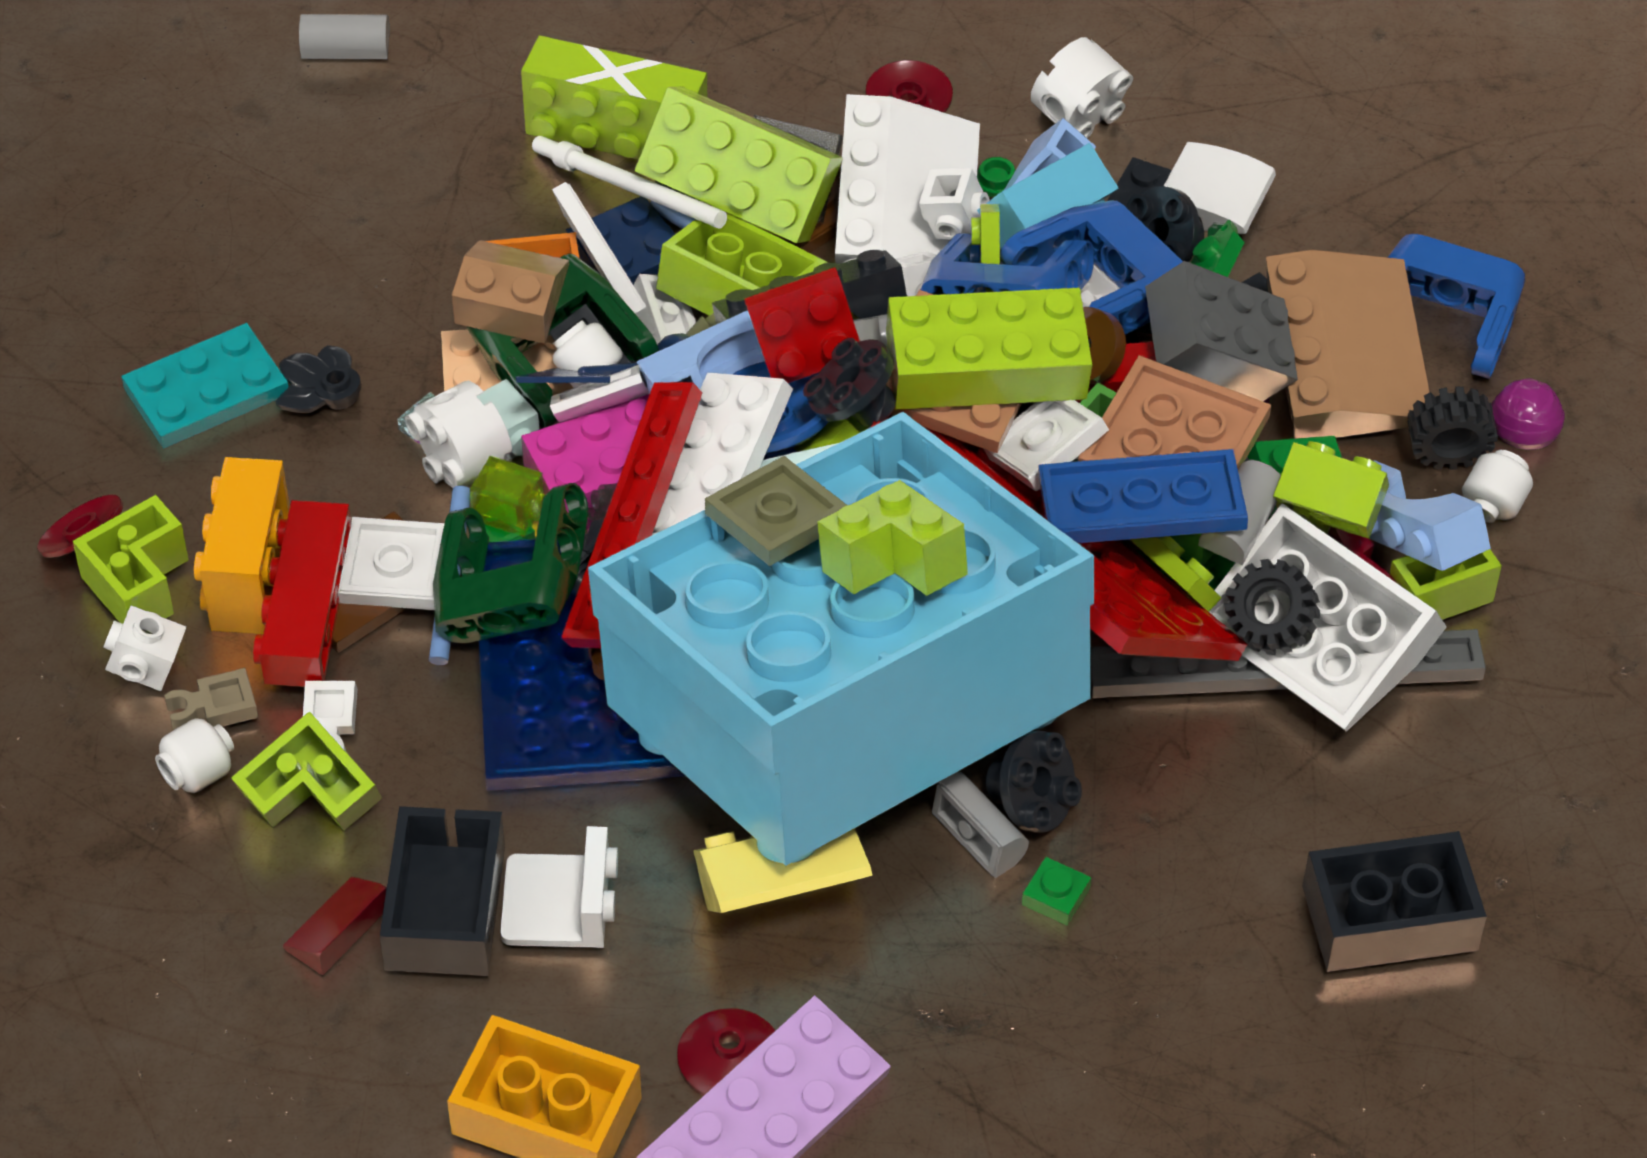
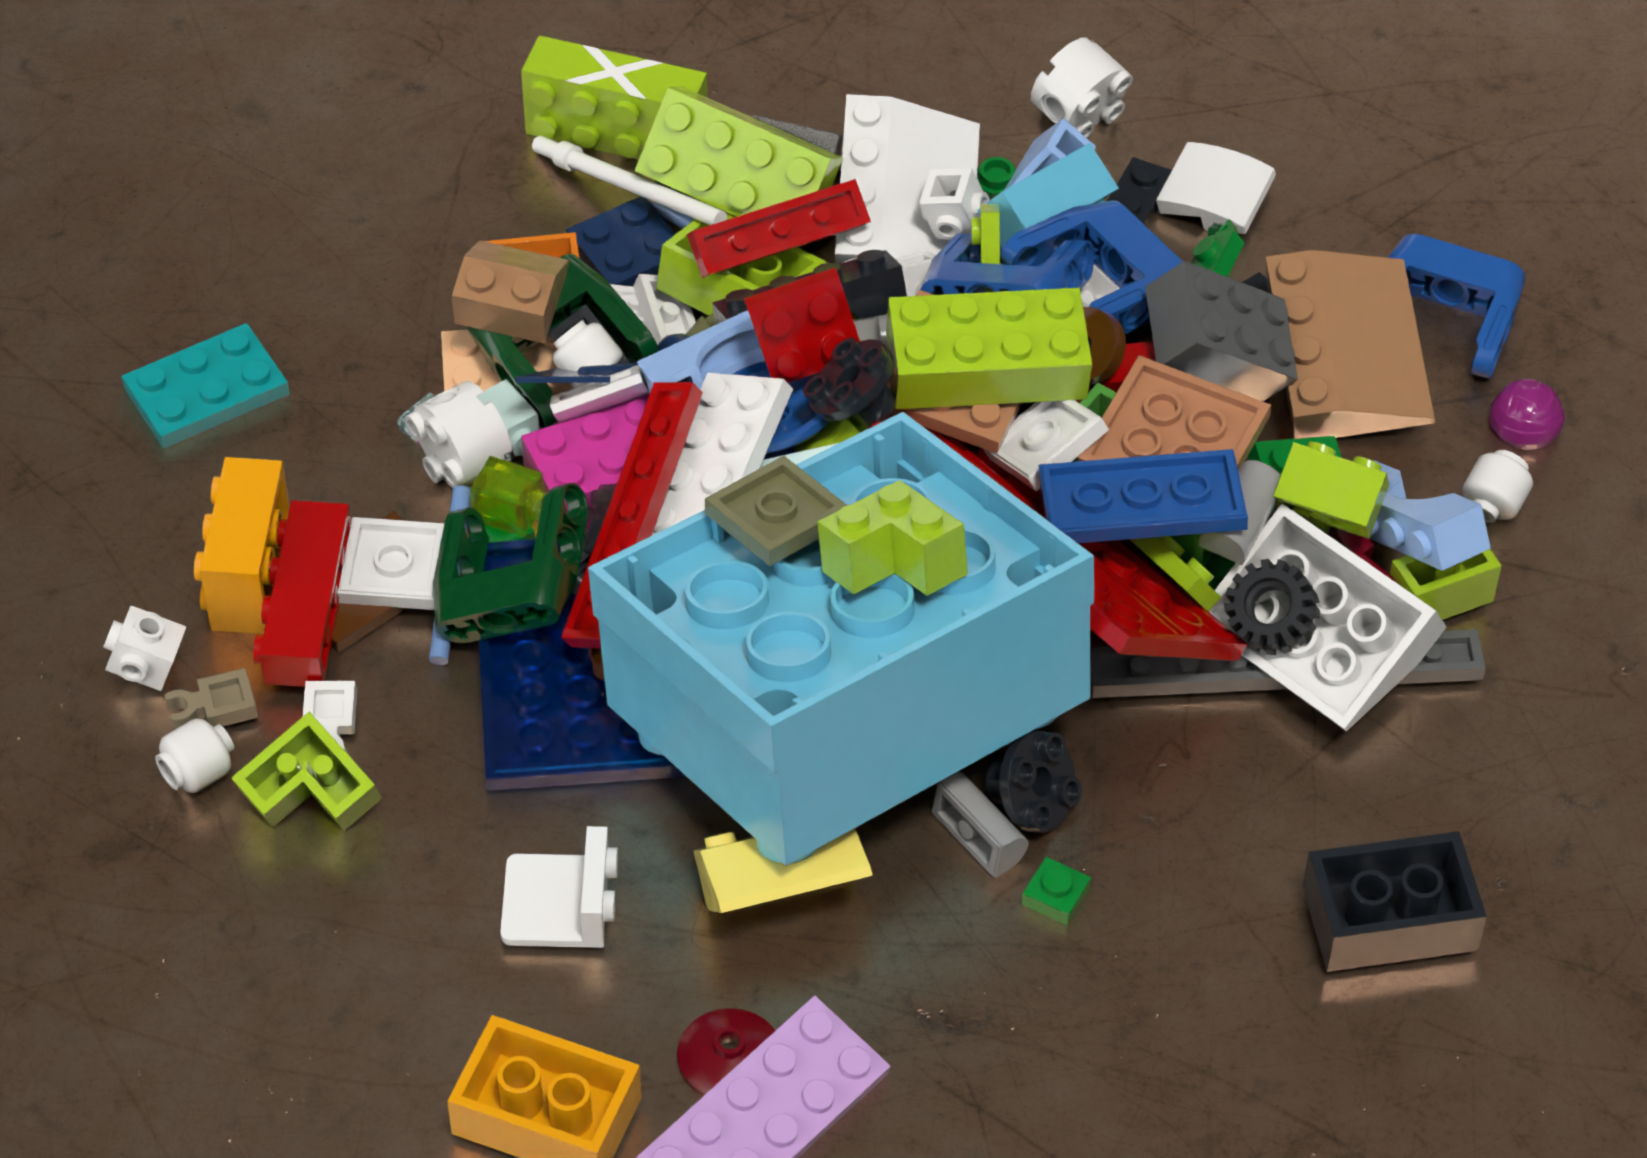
(60, 536): dark red dish -> none
(129, 557): lime brick -> none
(319, 381): black plate -> none
(337, 924): dark red slope -> none
(344, 36): light grey brick -> none
(441, 895): black piece -> none
(600, 252): white tile -> none
(778, 228): none -> red plate
(913, 83): dark red dish -> none
(1170, 217): black plate -> none
(1432, 426): black tyre -> none

